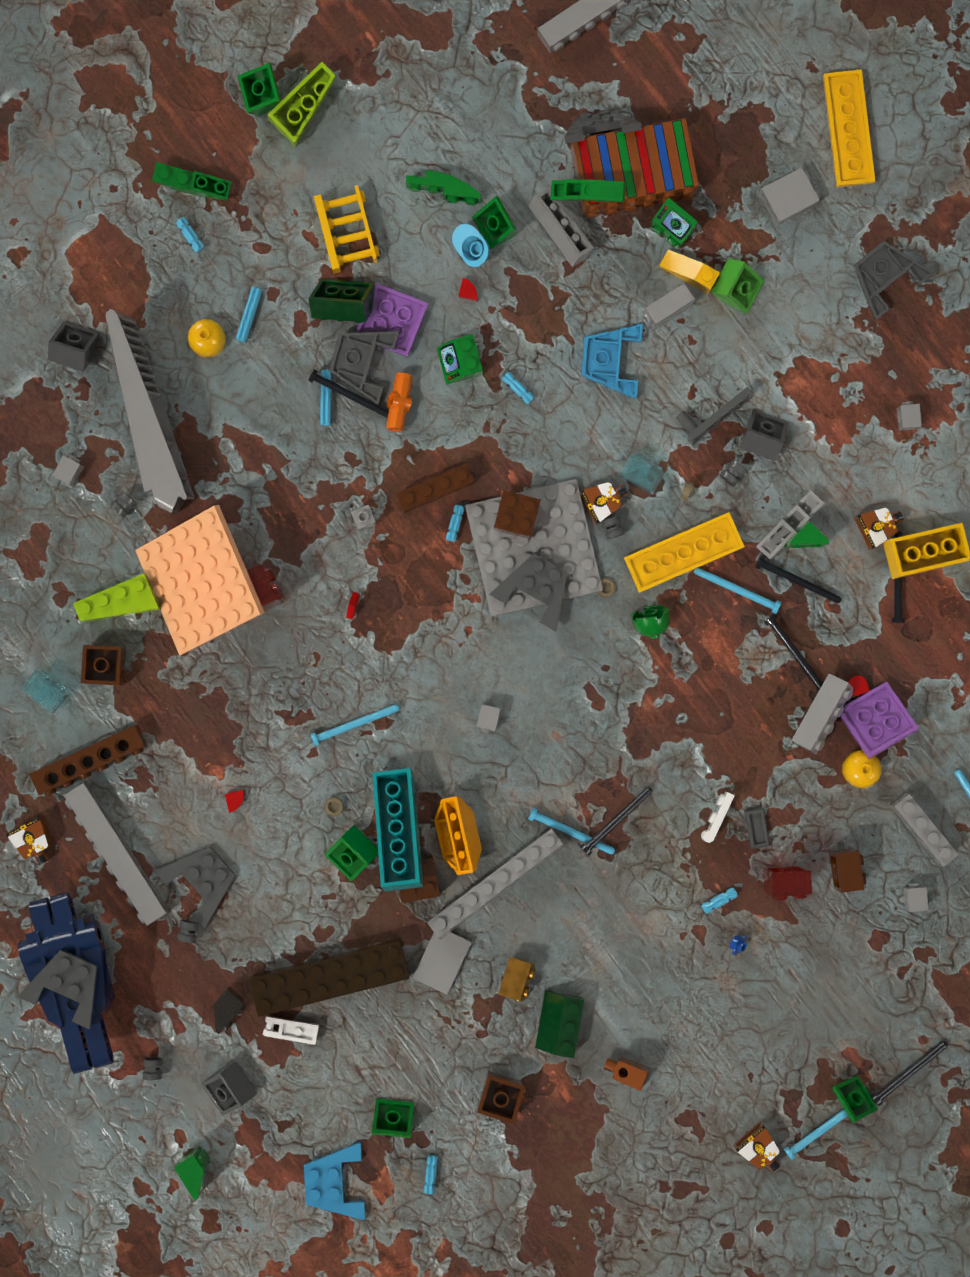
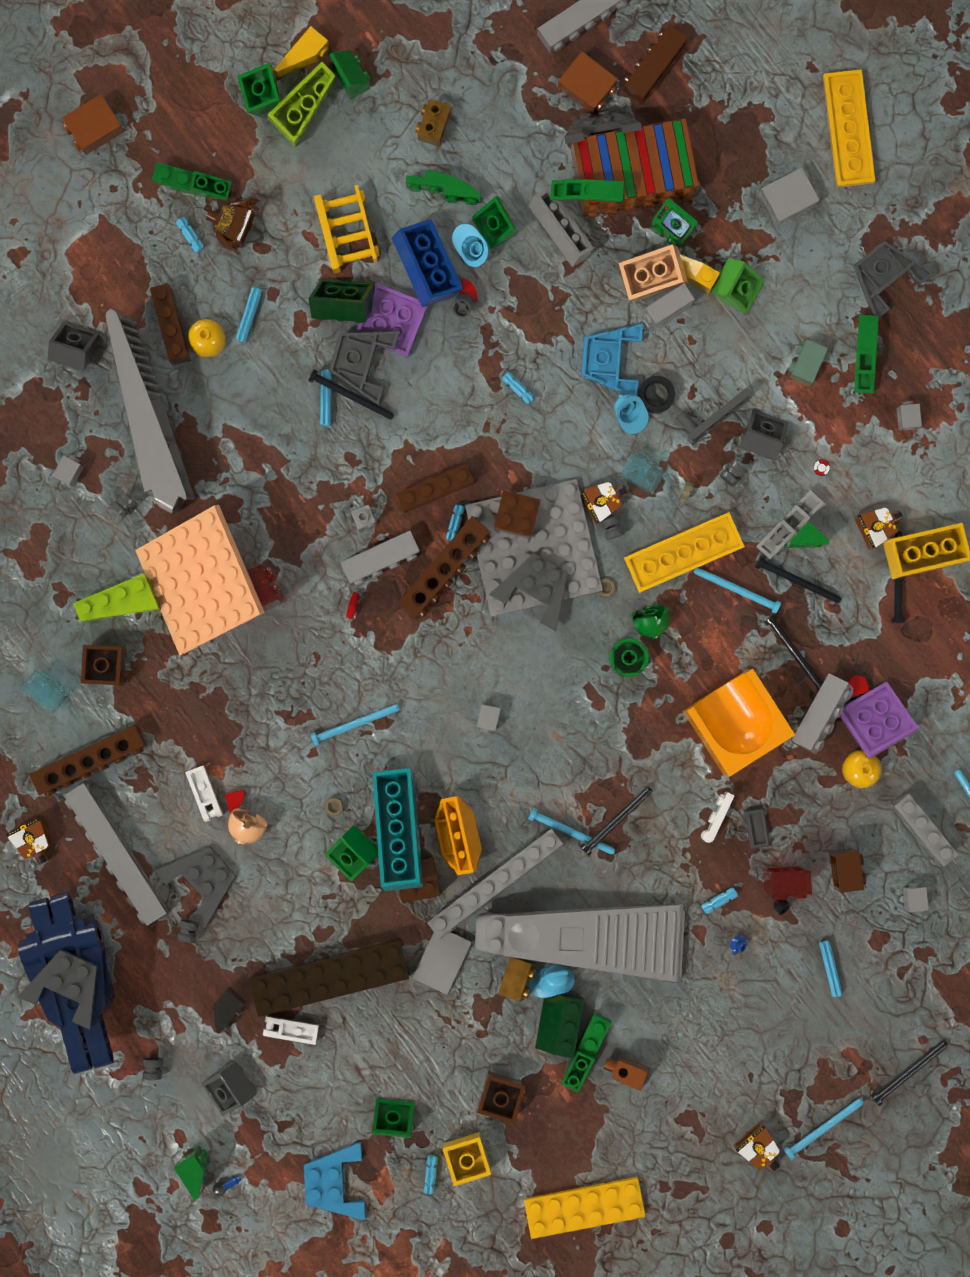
(92, 125): none -> dark orange brick
(170, 324): none -> reddish brown brick
(204, 793): none -> white plate
(220, 1188): none -> piece
(233, 222): none -> reddish brown torso
(246, 827): none -> light nougat cylinder
(304, 53): none -> yellow slope
(350, 73): none -> green slope
(380, 558): none -> light grey brick
(399, 402): orange piece -> none
(409, 601): none -> reddish brown brick
(427, 263): none -> blue brick
(434, 122): none -> pearl gold brick
(460, 308): none -> dark grey wheel
(460, 359): green slope -> none
(467, 1159): none -> yellow brick
(552, 981): none -> medium azure piece
(584, 1207): none -> yellow plate
(586, 1052): none -> green slope
(588, 83): none -> dark orange brick
(610, 939): none -> light grey brick
(631, 413): none -> medium azure piece
(635, 649): none -> green brick
(653, 273): none -> light nougat brick
(655, 63): none -> reddish brown brick
(657, 380): none -> black tyre
(738, 722): none -> light orange piece
(782, 906): none -> black hinge
(807, 363): none -> sand green brick
(821, 467): none -> sticker
(831, 969): none -> medium azure axle
(854, 1099): green slope -> none
(866, 354): none -> green slope

